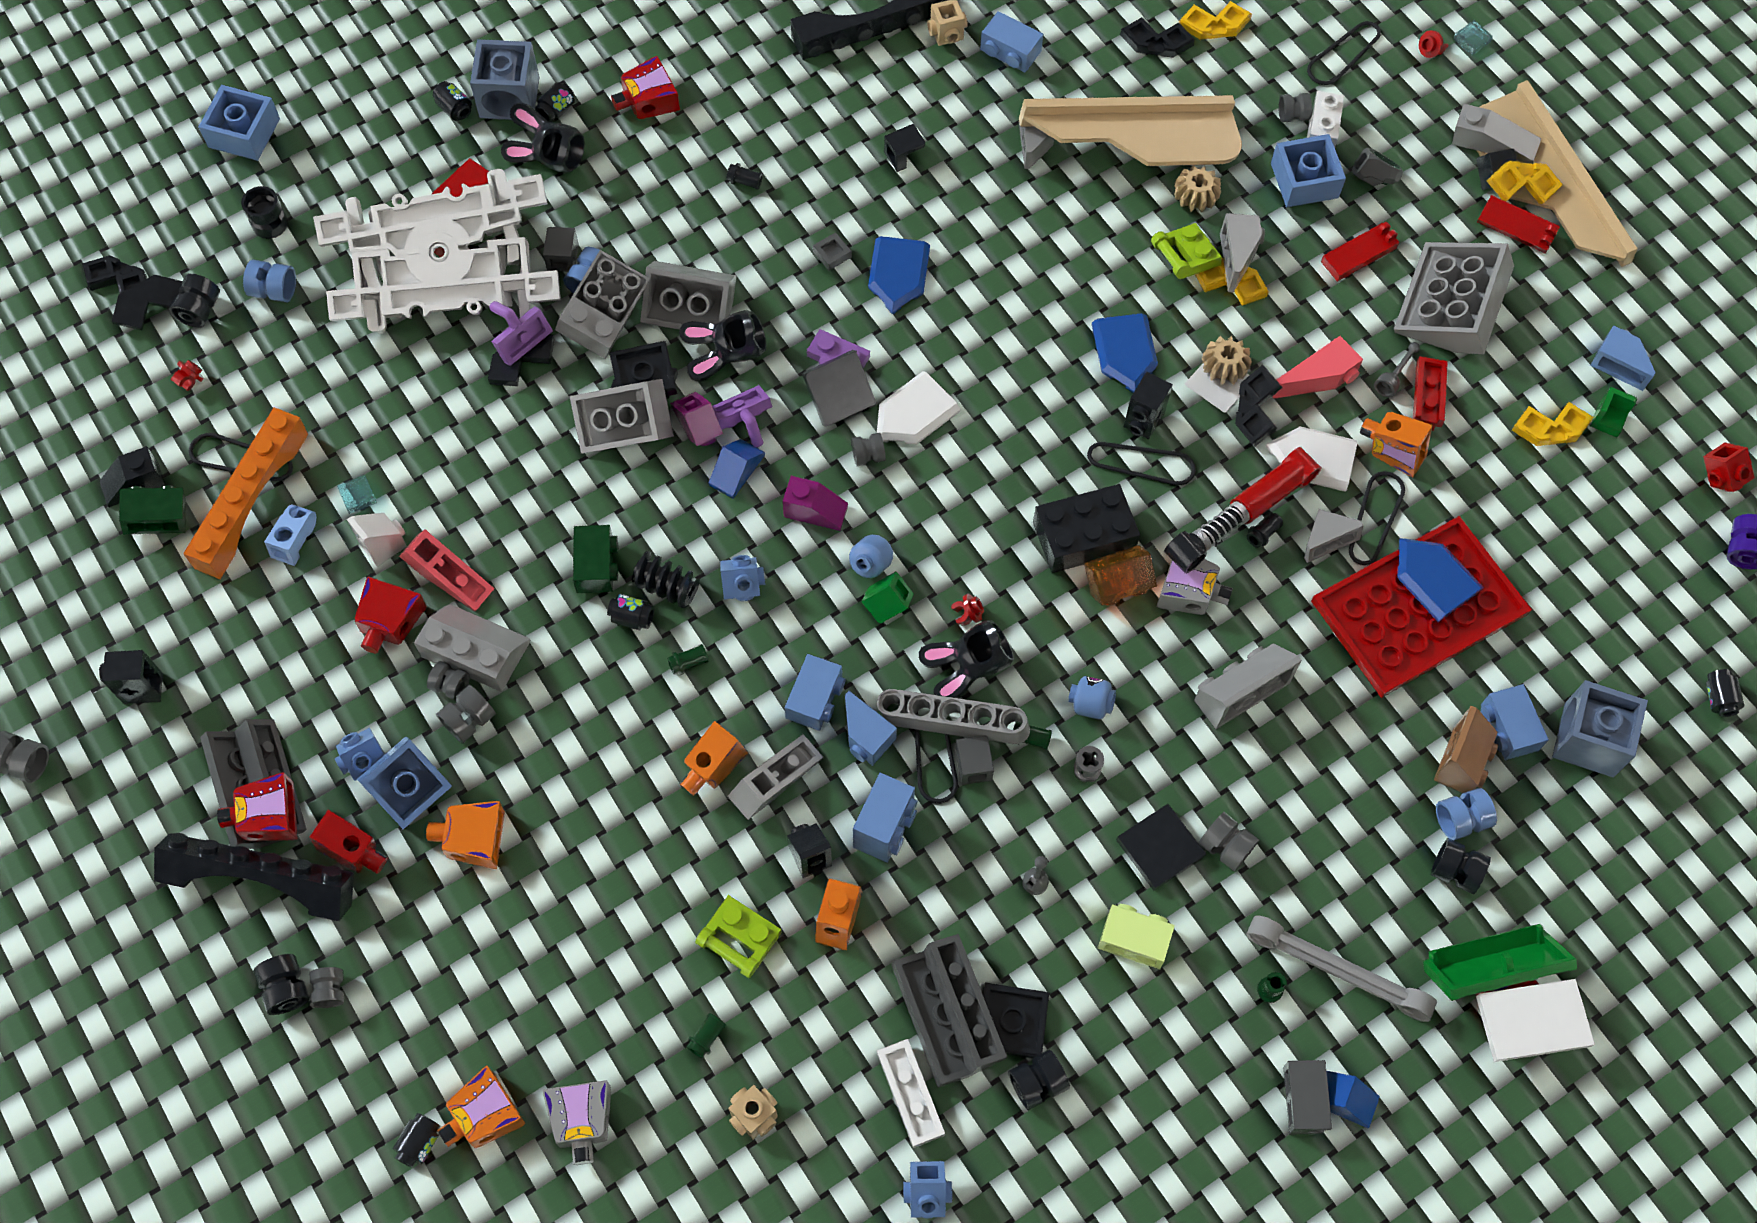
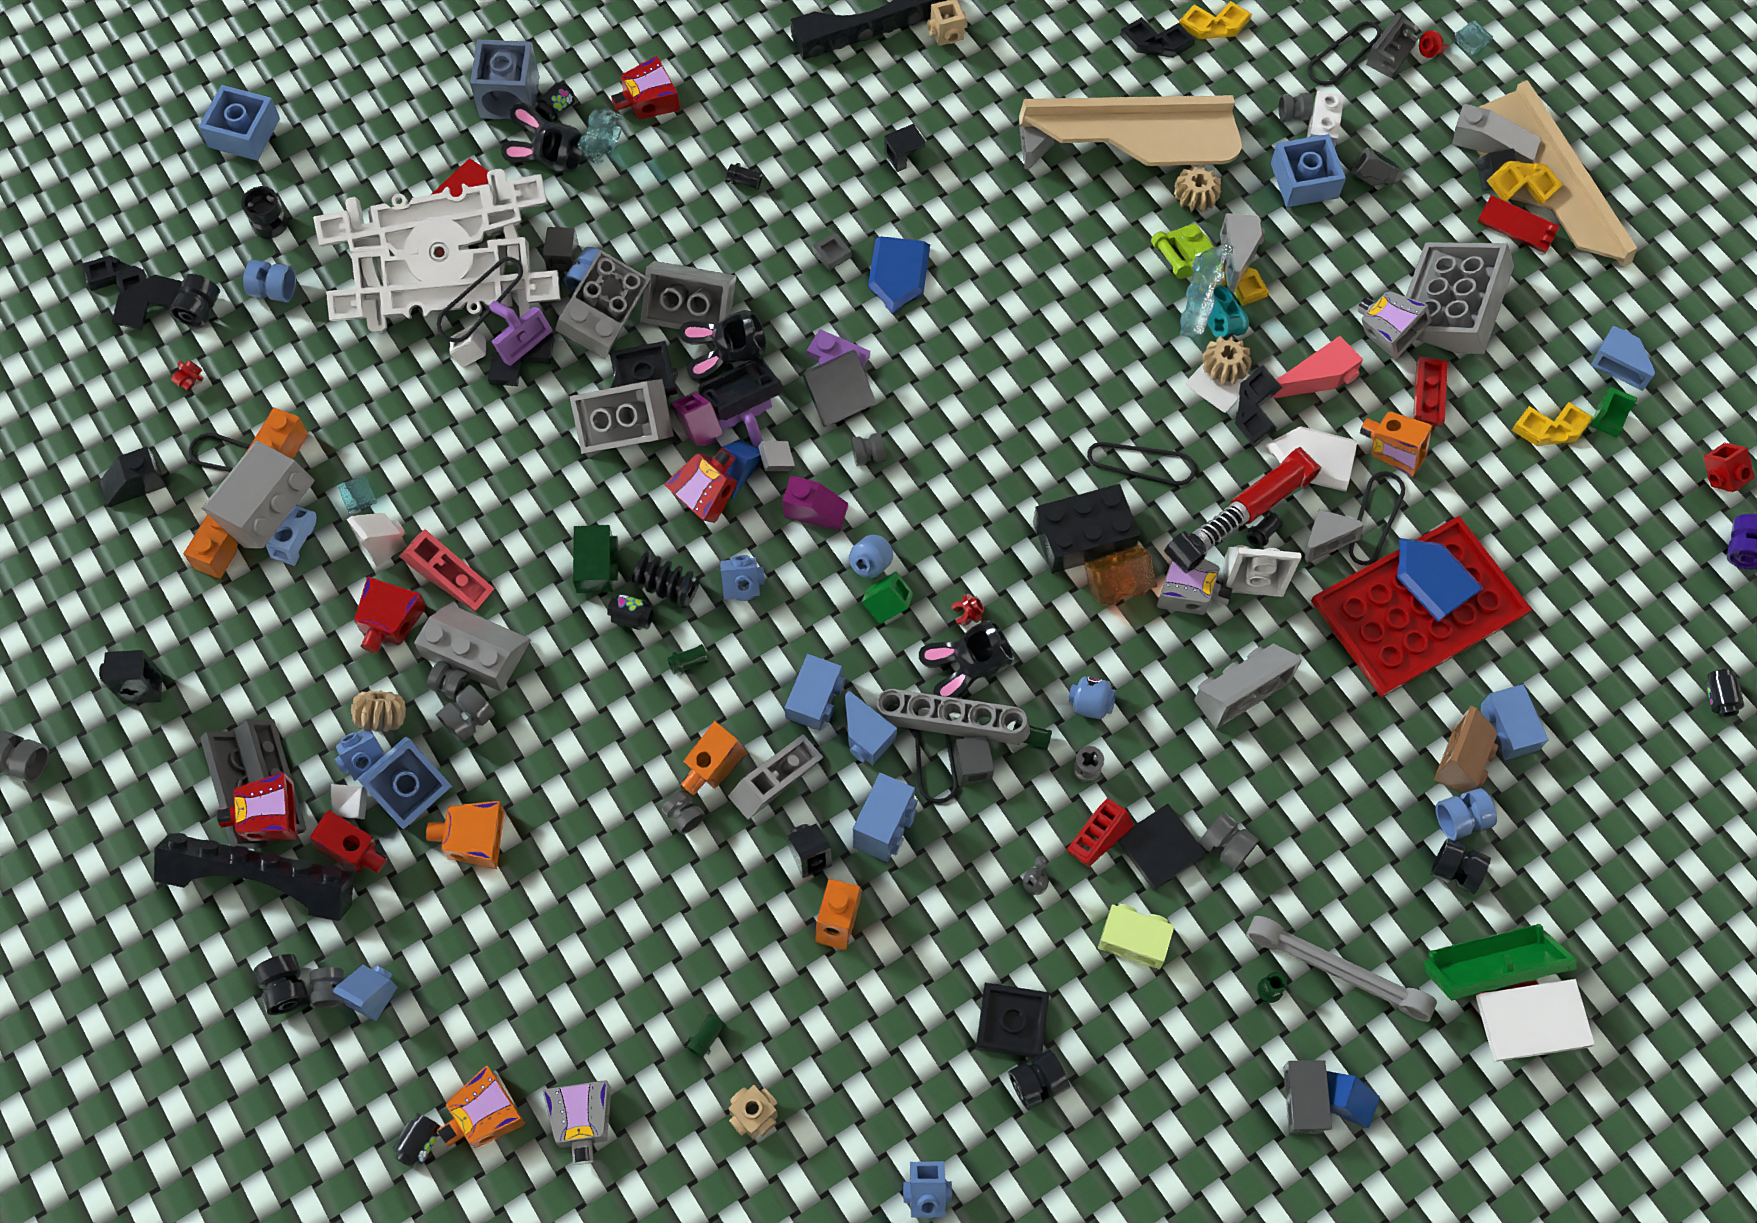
(152, 510): dark green brick -> none
(258, 495): none -> light grey slope
(348, 801): none -> white slope
(367, 991): none -> medium blue slope
(378, 711): none -> tan gear
(452, 101): black brick -> none
(461, 296): none -> black piece
(469, 349): none -> white slope
(600, 135): none -> clear light blue plate
(683, 812): none -> dark grey wheel
(705, 484): none -> red torso
(736, 390): none -> black container
(745, 928): lime plate -> none
(776, 456): none -> light grey tile
(910, 1093): white plate -> none
(915, 410): white tile -> none
(948, 1011): dark grey slope -> none
(1011, 41): medium blue brick -> none
(1117, 825): none -> red slope
(1125, 348): blue tile -> none
(1147, 405): black brick -> none
(1199, 293): none -> clear light blue wing
(1226, 314): none -> teal piece
(1259, 570): none -> white slope
(1360, 251): red hinge -> none
(1389, 383): dark grey hinge -> none
(1393, 46): none -> dark grey hinge
(1394, 321): none -> light grey torso
(1600, 729): sand blue brick -> none

